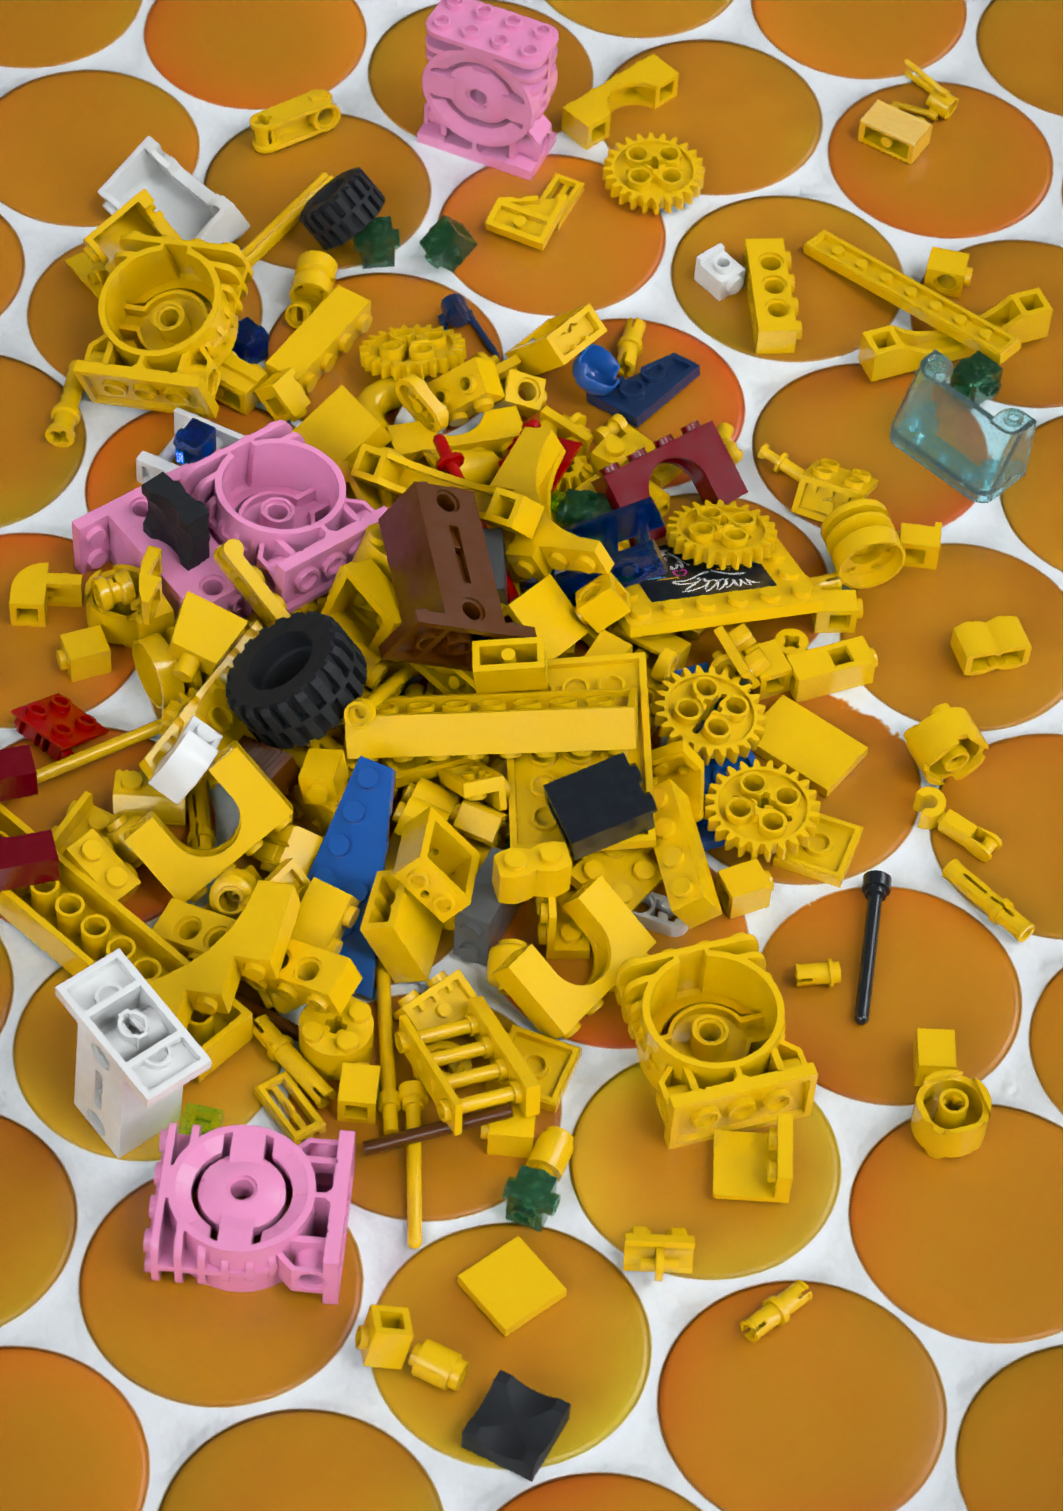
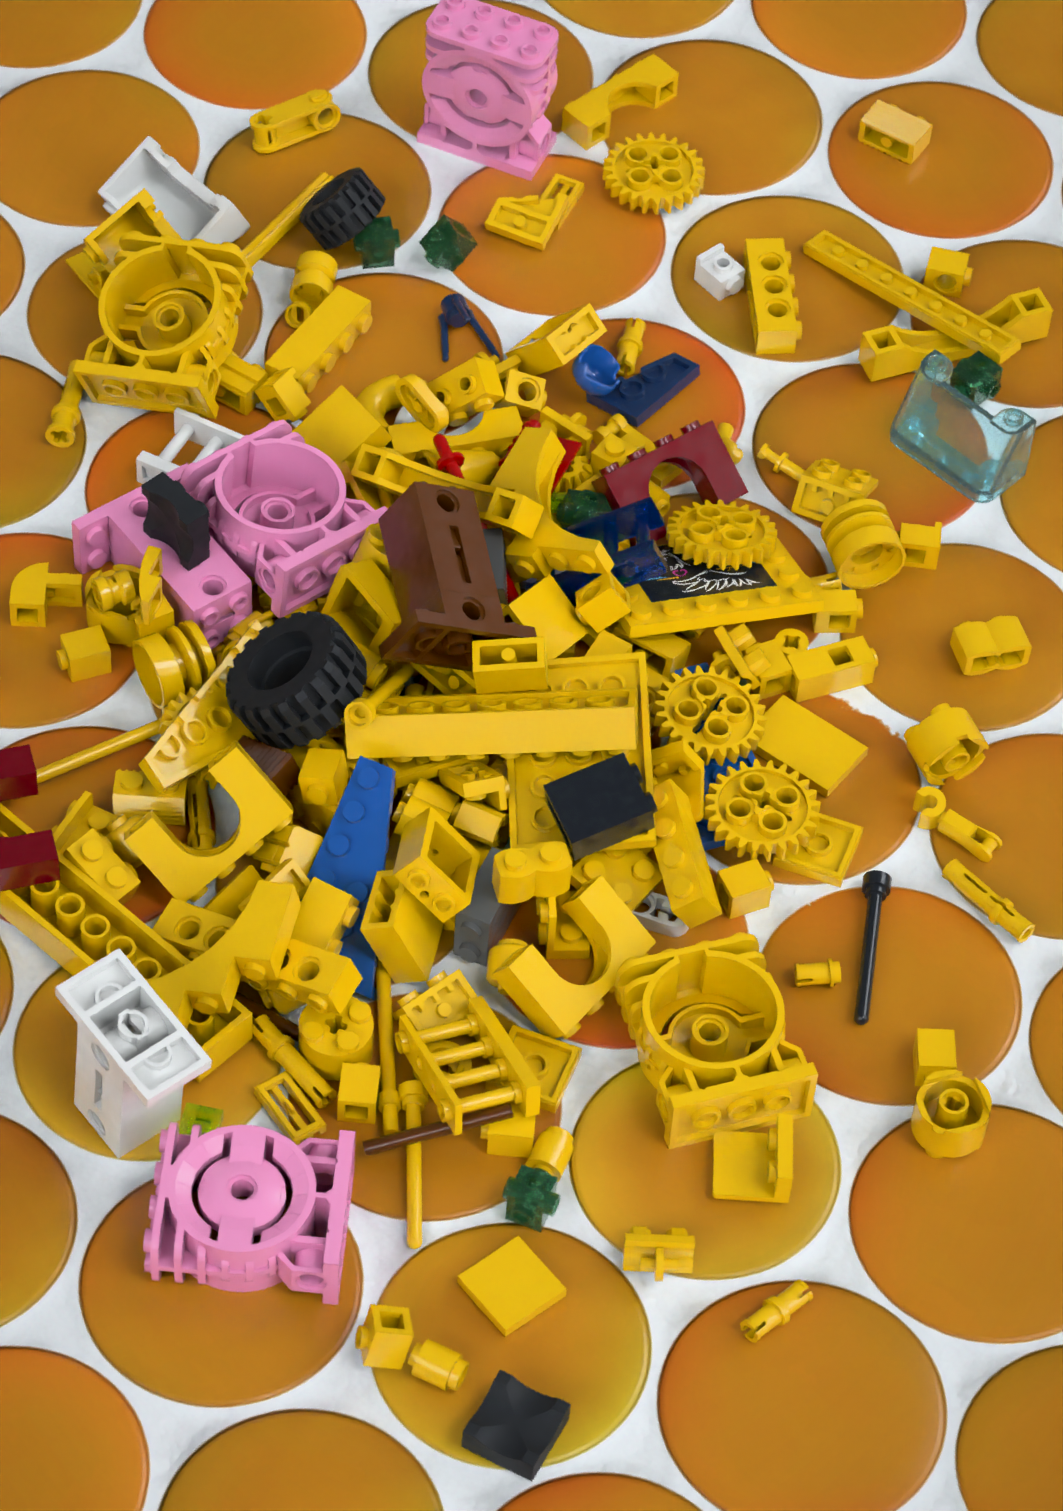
(56, 725): red hinge -> none
(186, 760): white brick -> none
(194, 442): clear blue plate -> none
(202, 636): yellow torso -> none
(230, 891): yellow head -> none
(250, 582): yellow plate -> none
(251, 341): clear blue plate -> none
(412, 351): yellow gear -> none
(665, 665): yellow tile -> none
(939, 100): yellow plant -> none

